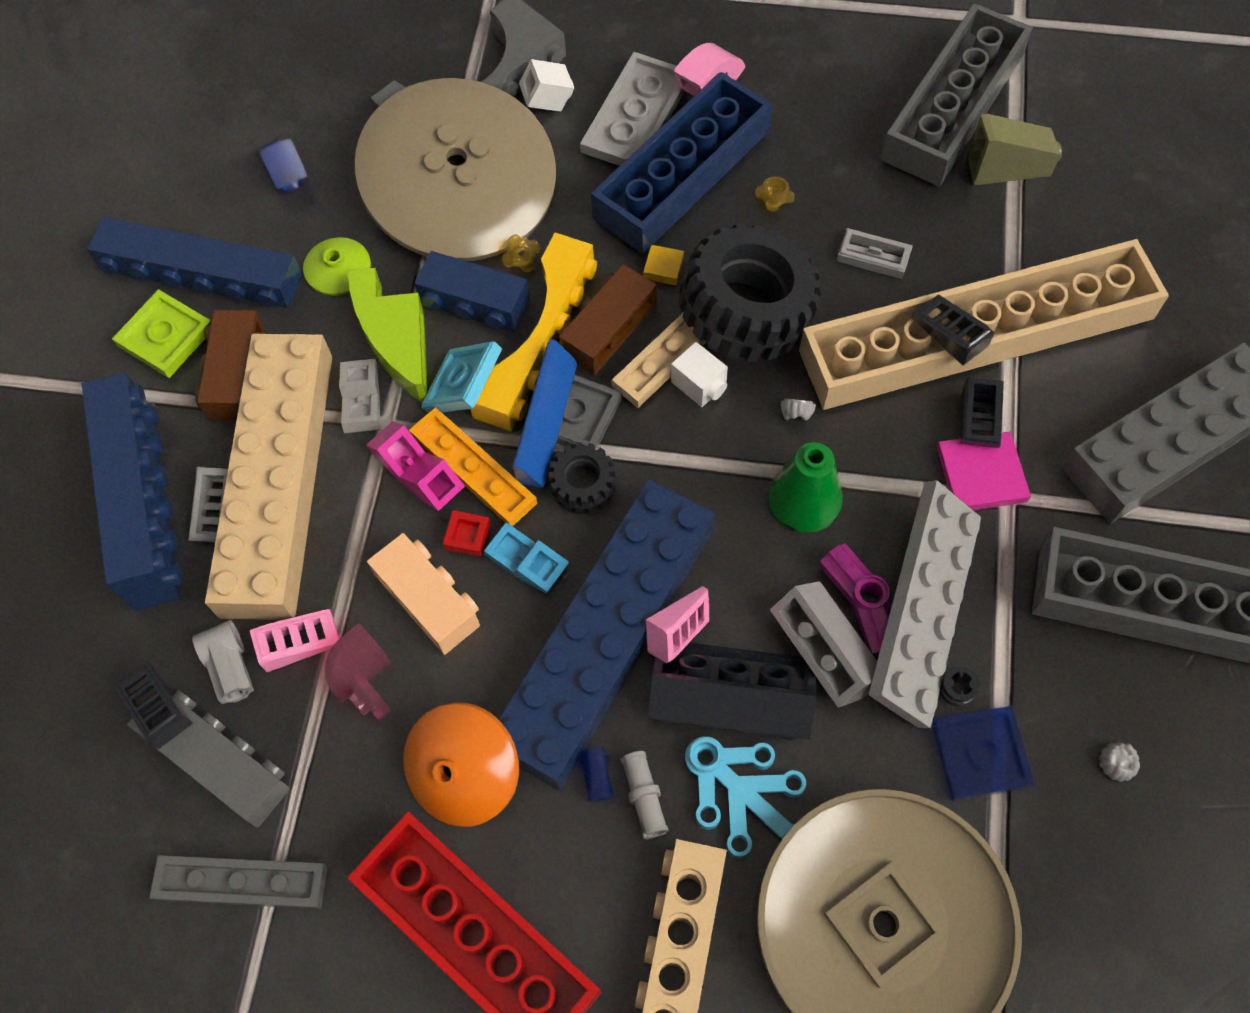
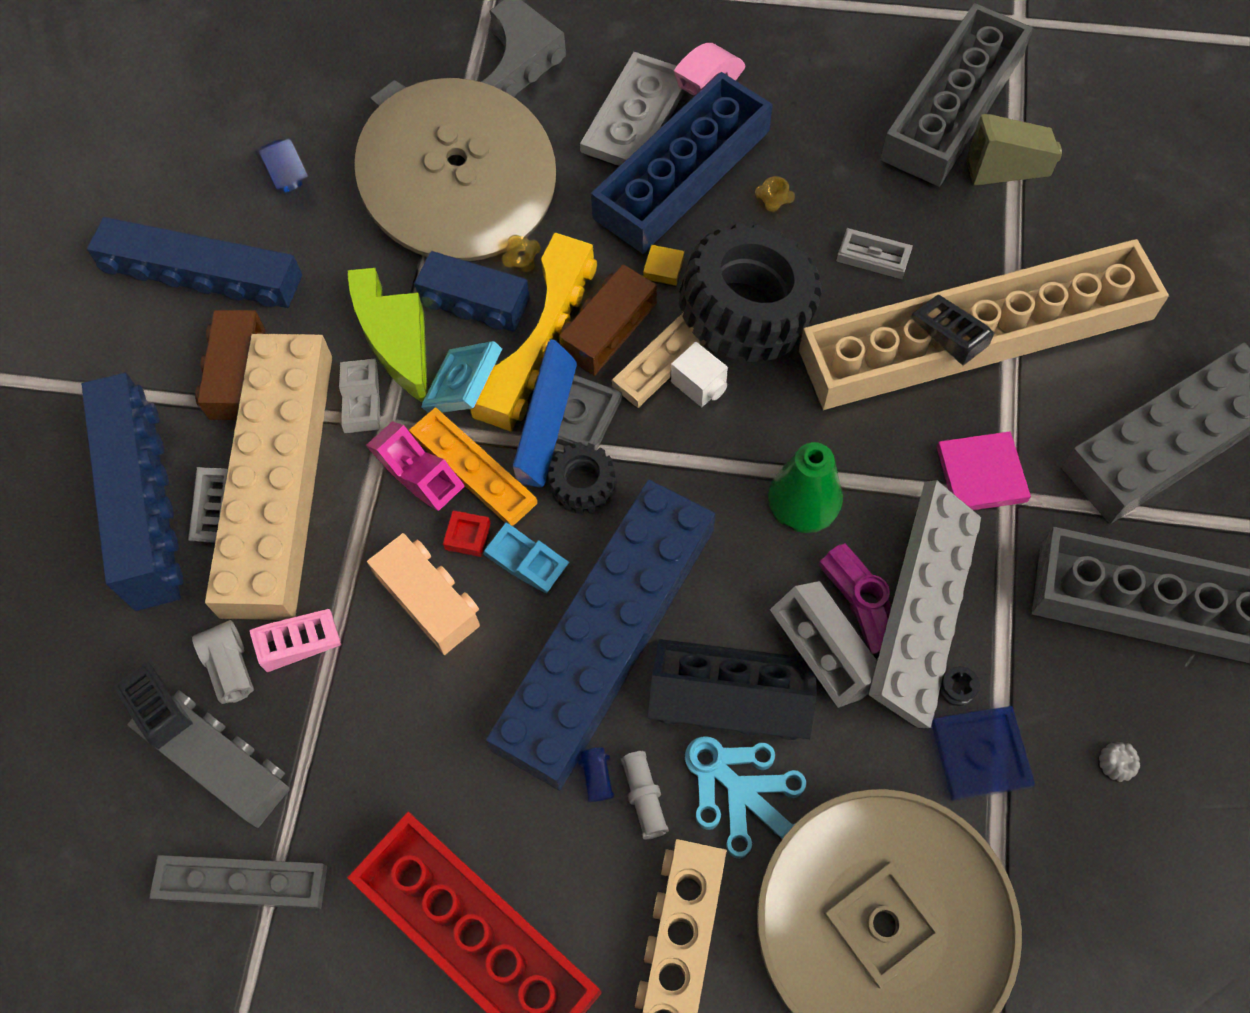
(163, 333): lime plate -> none
(331, 276): lime dish -> none
(350, 667): clear pink brick -> none
(480, 761): orange dish -> none
(546, 85): white brick -> none
(672, 628): bright pink slope -> none
(797, 408): light grey piece -> none
(987, 390): black slope -> none

